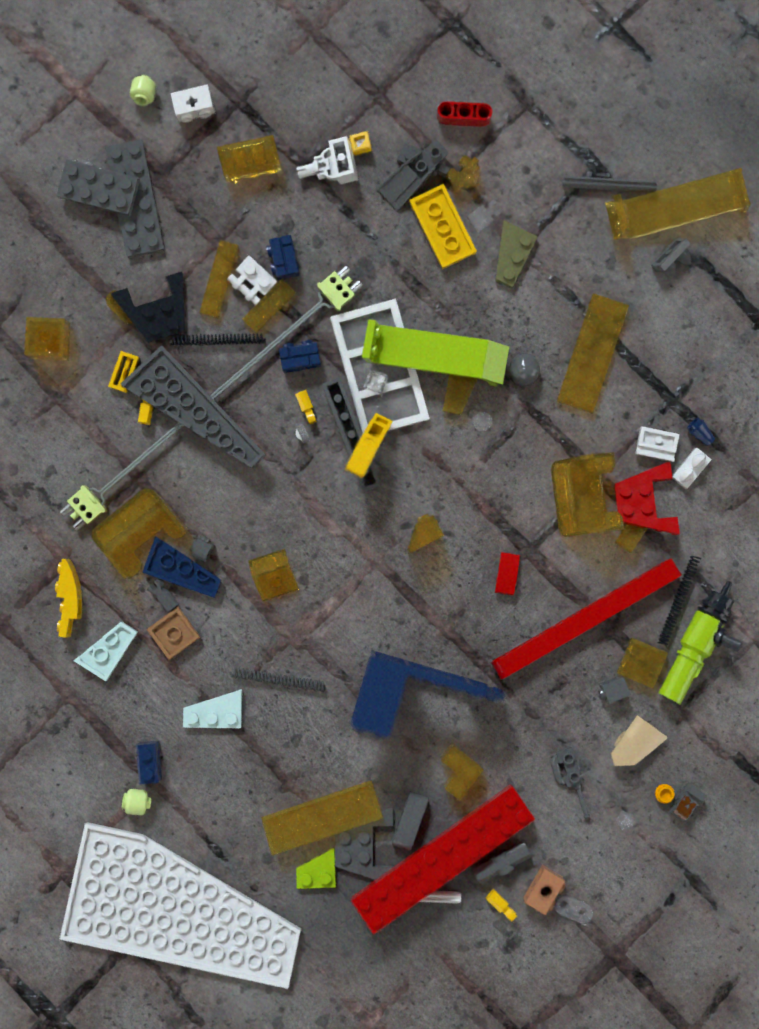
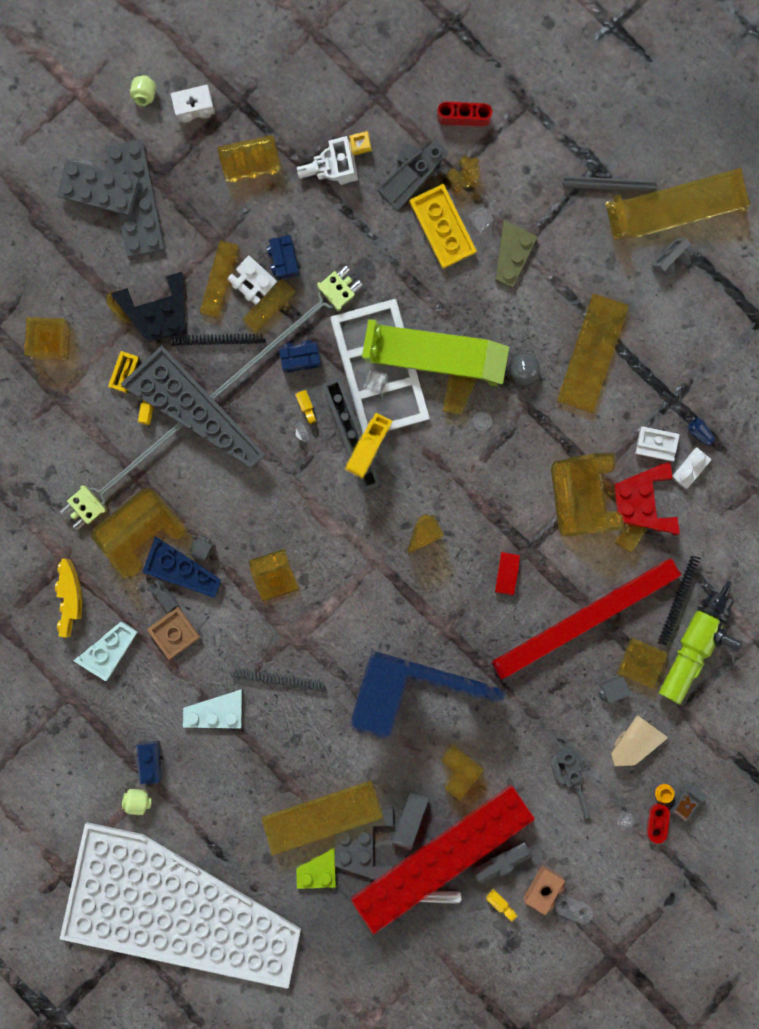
(658, 822): none -> red plate

